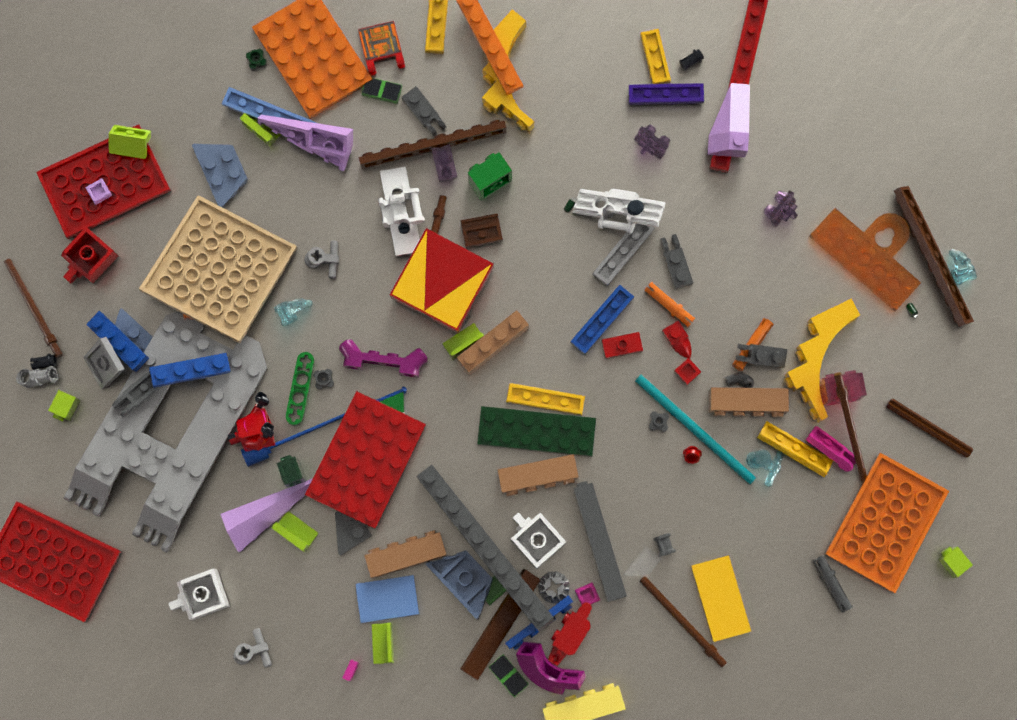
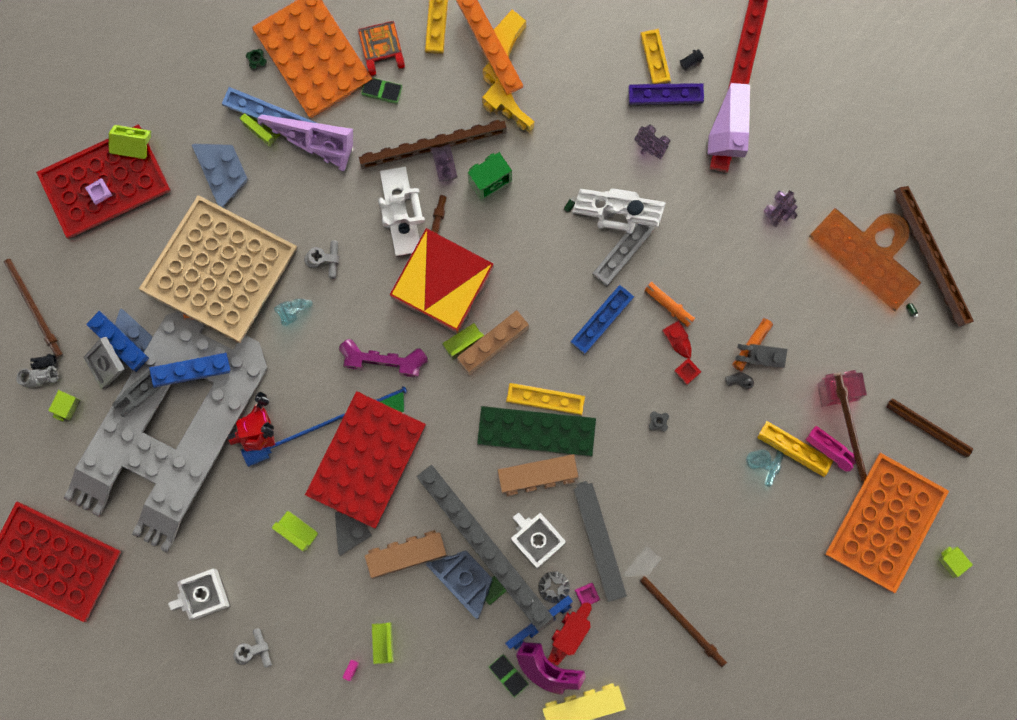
(80, 264): red hinge -> none
(251, 519): lavender wedge -> none
(291, 471): clear green brick -> none
(297, 388): green beam -> none
(328, 380): dark grey plate -> none
(387, 599): medium blue tile -> none
(422, 110): dark grey hinge -> none
(481, 230): reddish brown plate -> none
(496, 631): reddish brown tile -> none
(622, 345): red plate -> none
(664, 544): dark grey bush -> none
(676, 263): dark grey hinge -> none
(692, 454): red plate -> none
(695, 429): teal piece -> none
(721, 598): yellow tile -> none
(749, 401): medium nougat brick -> none
(811, 352): yellow arch -> none
(834, 586): dark grey pin -> none
(963, 268): clear light blue piece -> none

